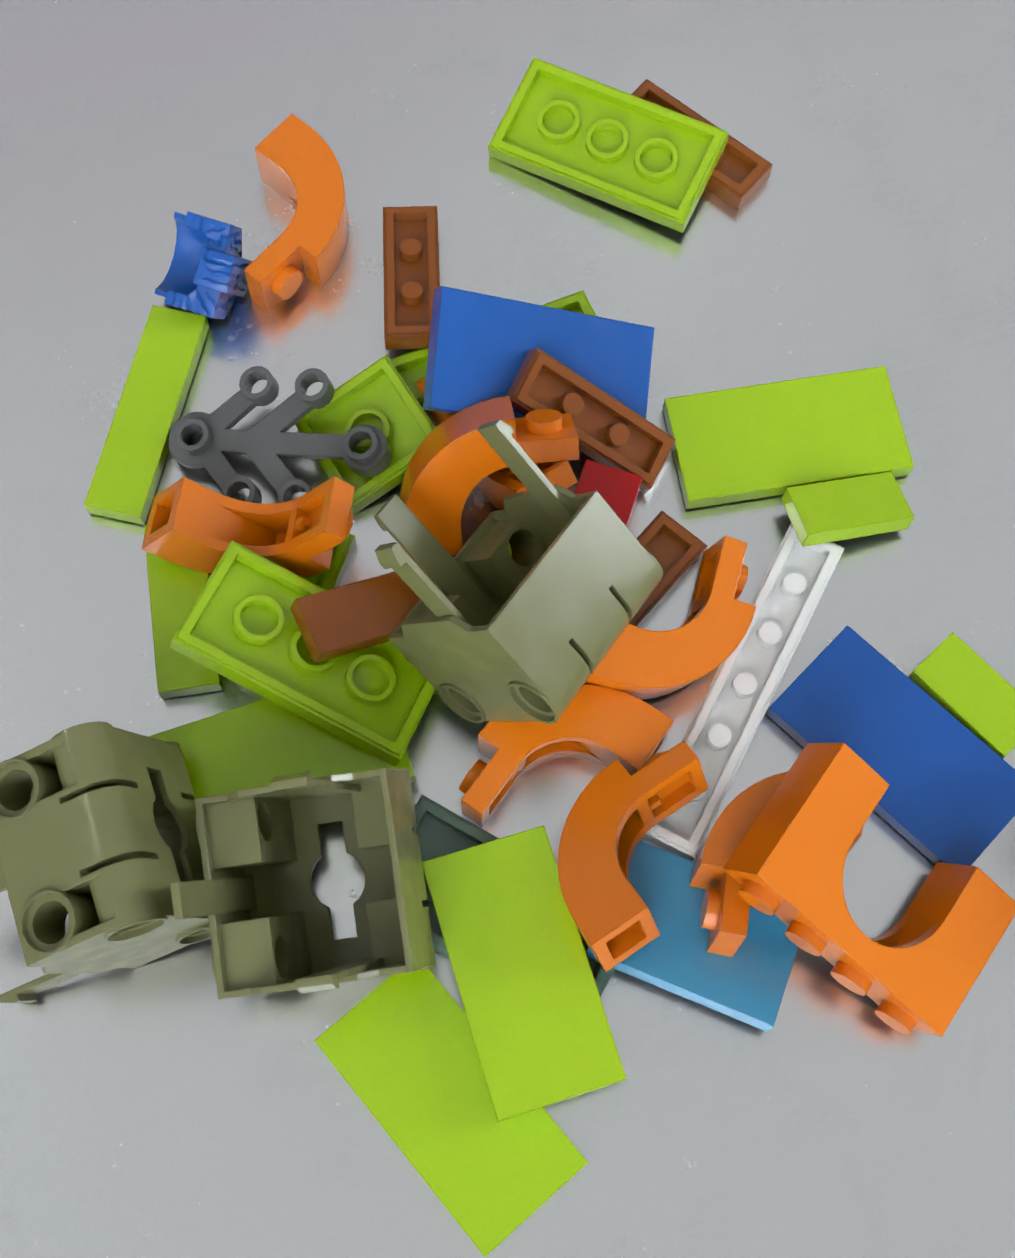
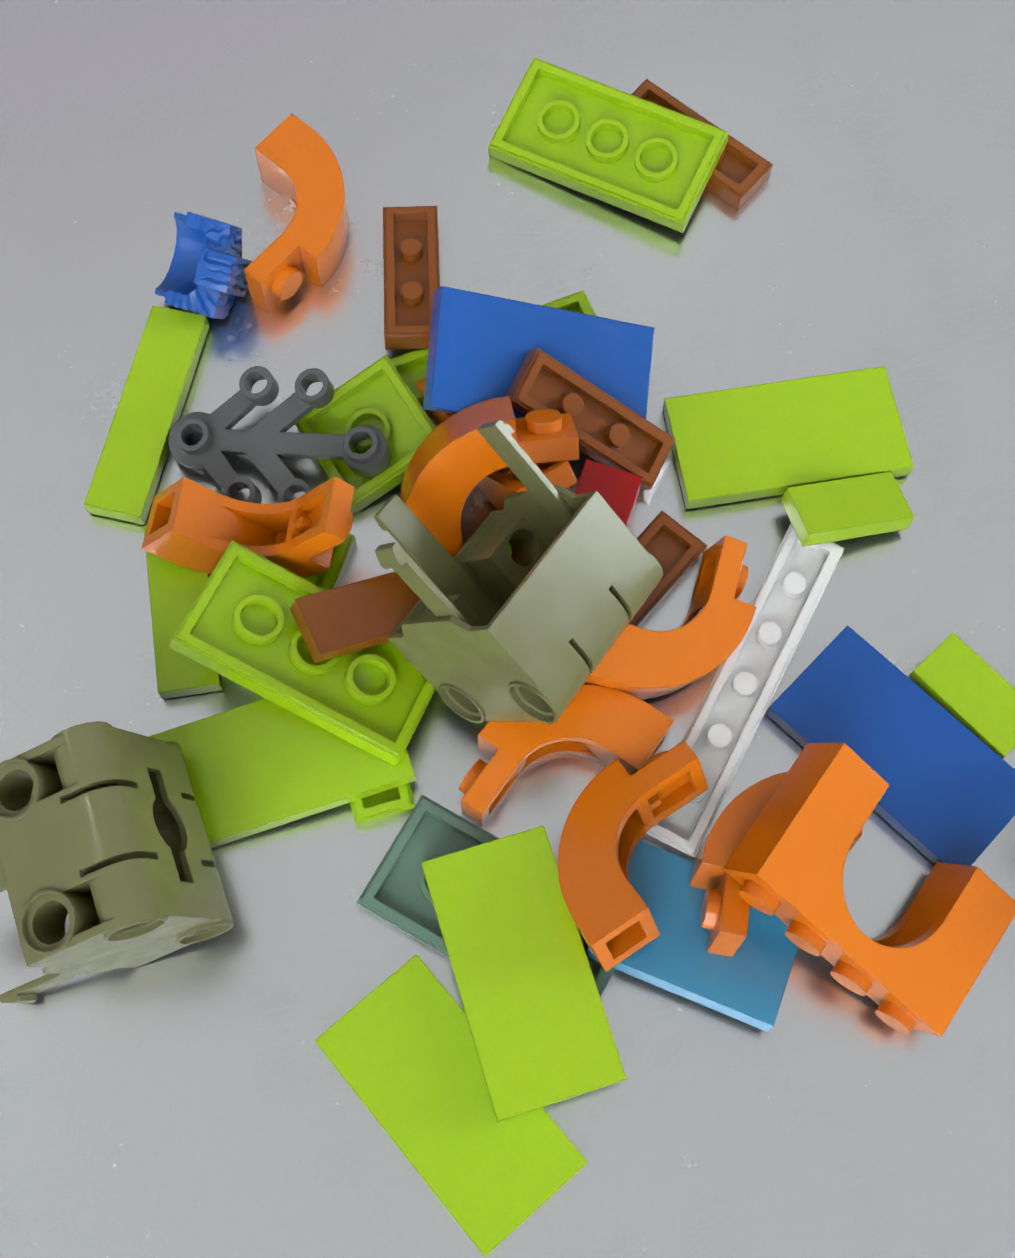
(260, 895): olive piece -> none

